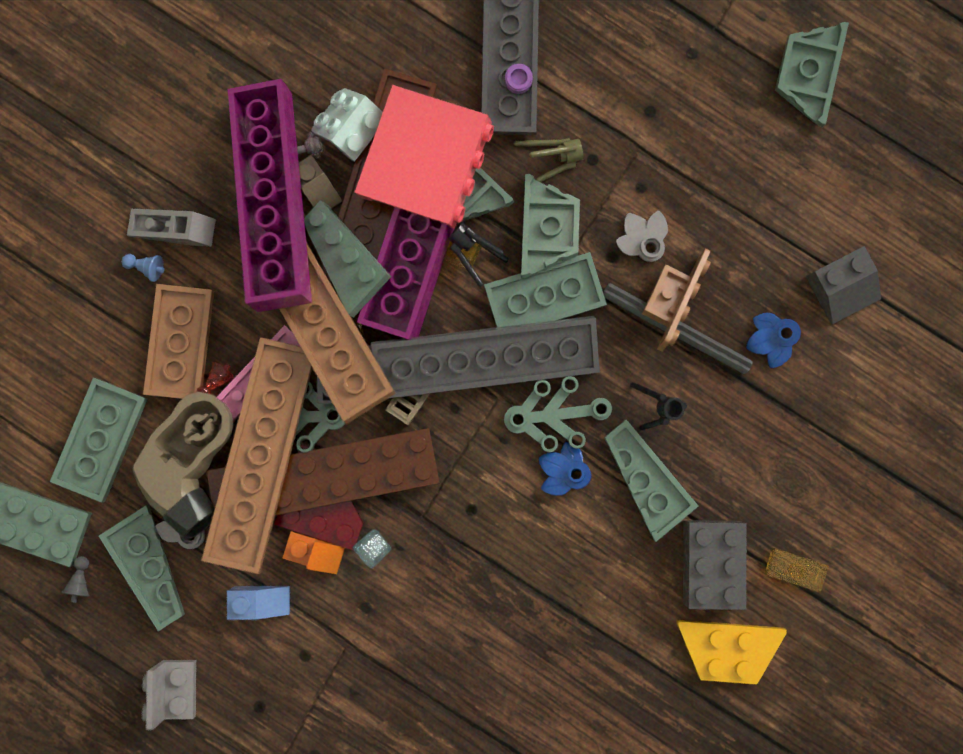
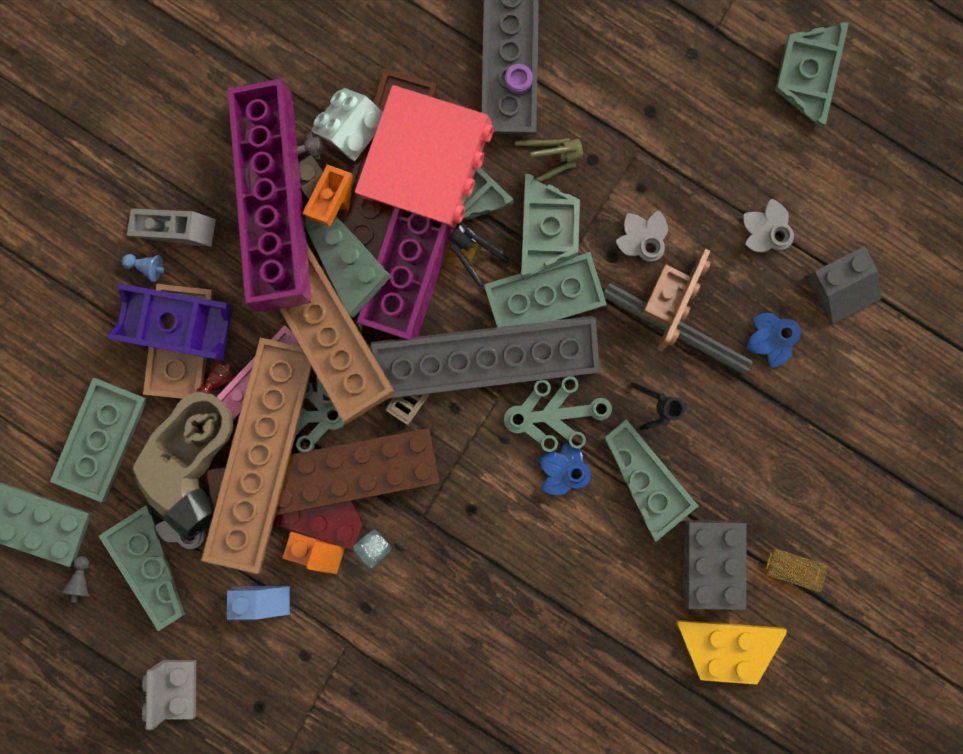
(198, 329): none -> dark purple piece
(329, 195): none -> orange slope
(765, 225): none -> light grey plate

